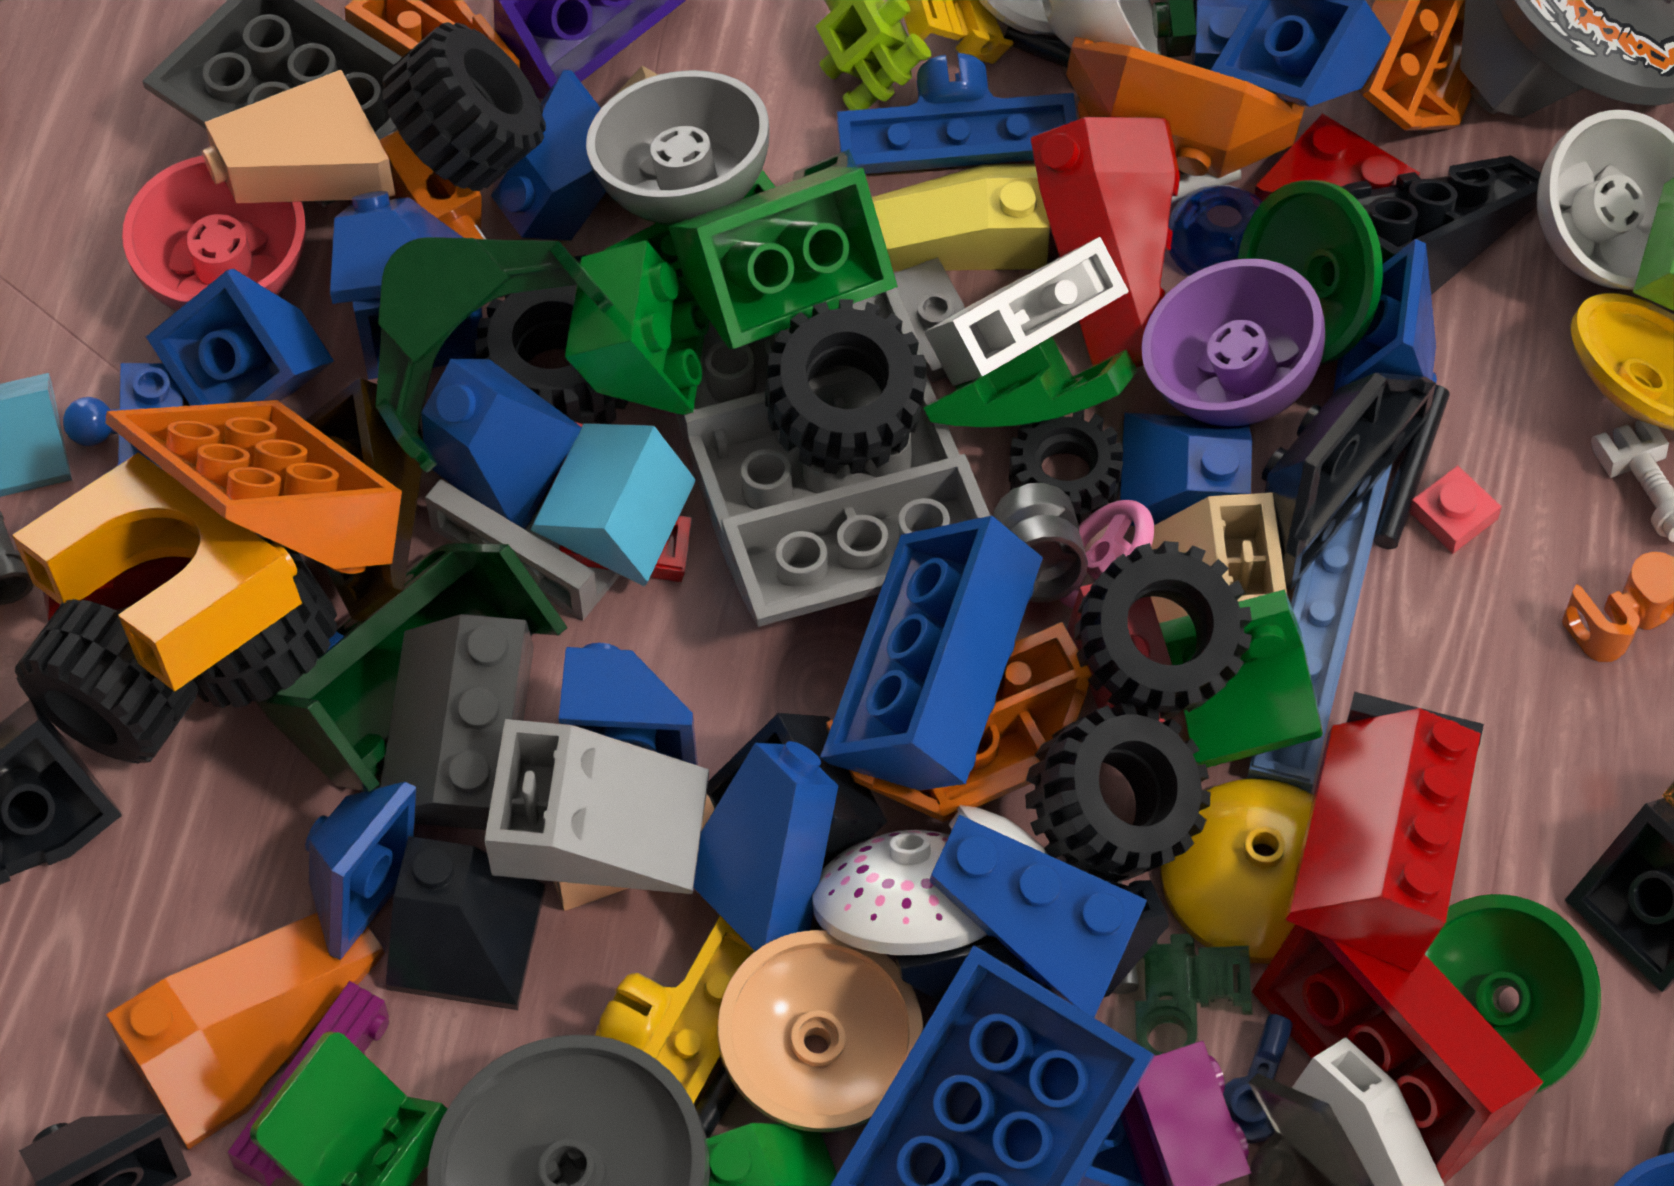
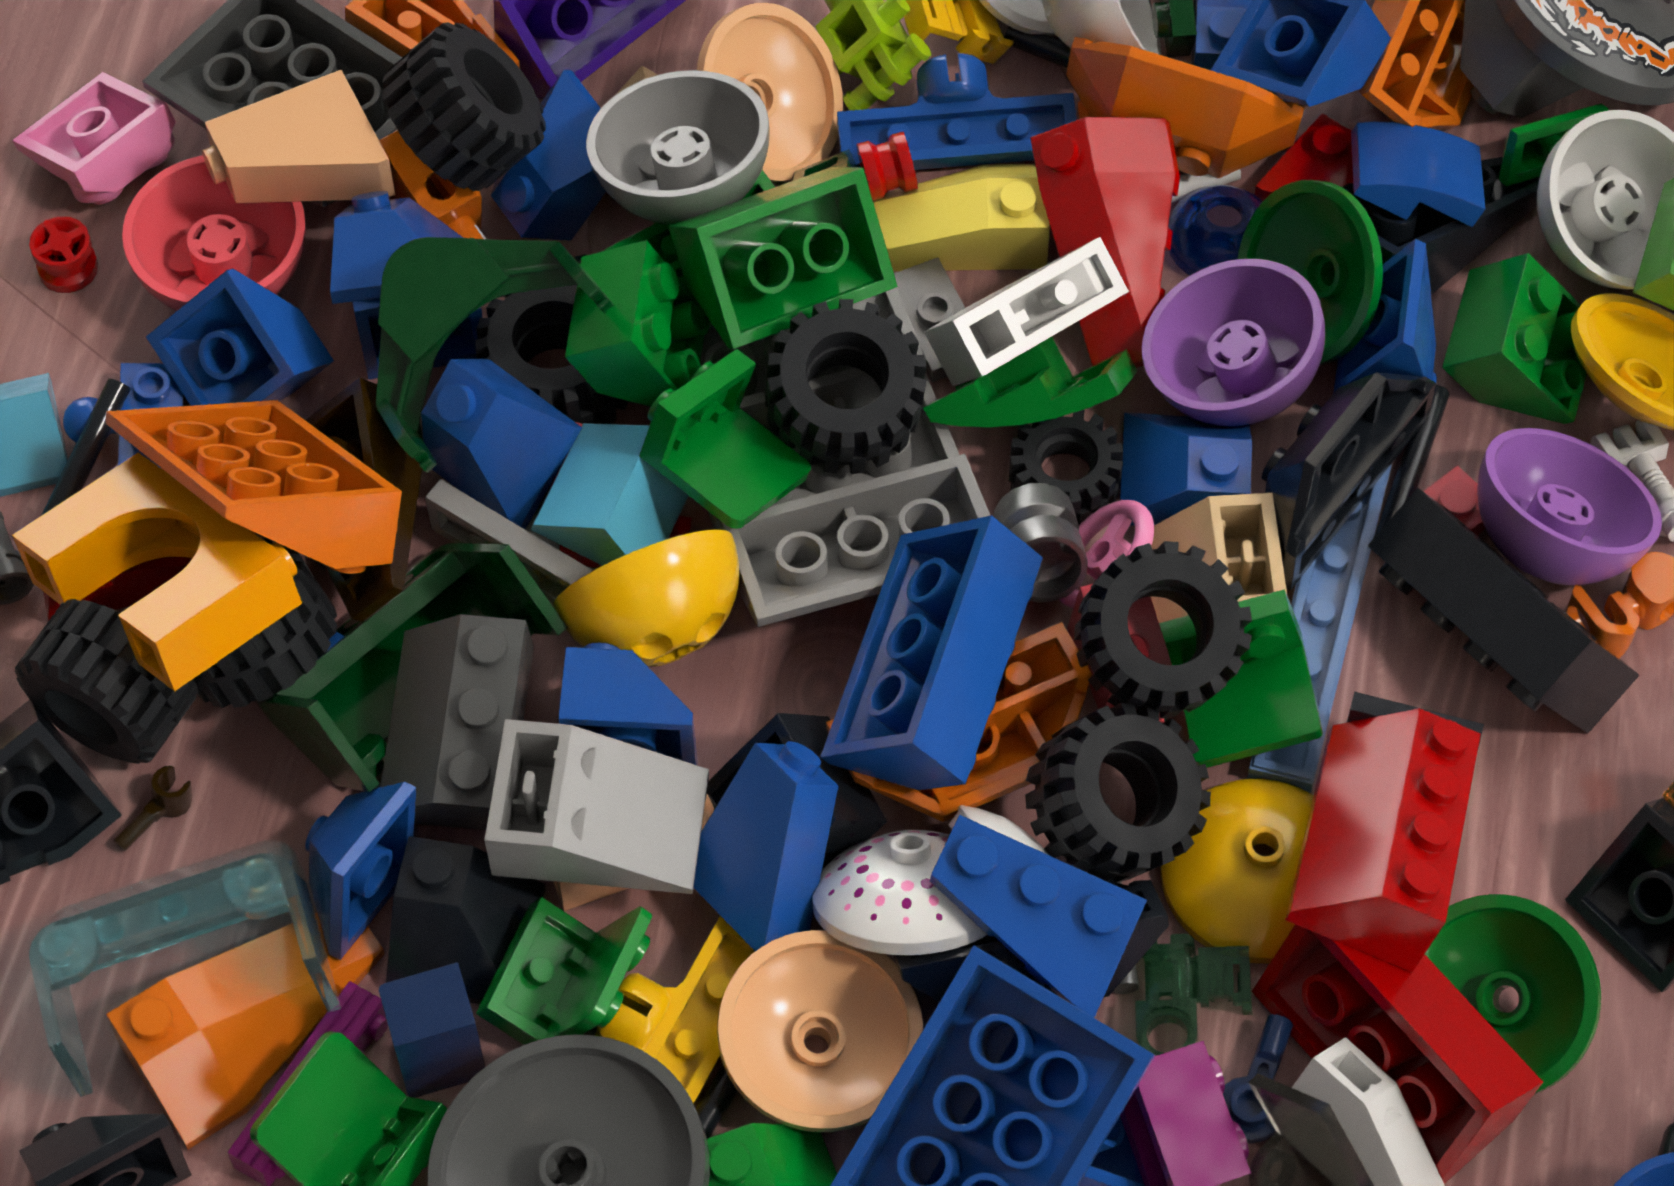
(68, 239): none -> red wheel
(89, 444): none -> black bar
(101, 138): none -> bright pink slope
(162, 804): none -> dark brown hand
(163, 911): none -> clear light blue windscreen
(432, 1030): none -> dark blue panel
(562, 973): none -> green bracket
(656, 598): none -> yellow piece
(716, 448): none -> green bracket
(791, 73): none -> light nougat dish
(887, 165): none -> red wheel
(1416, 164): none -> blue slope
(1501, 613): none -> black wedge
(1516, 341): none -> green slope
(1530, 144): none -> green slope
(1564, 507): none -> medium lavender piece

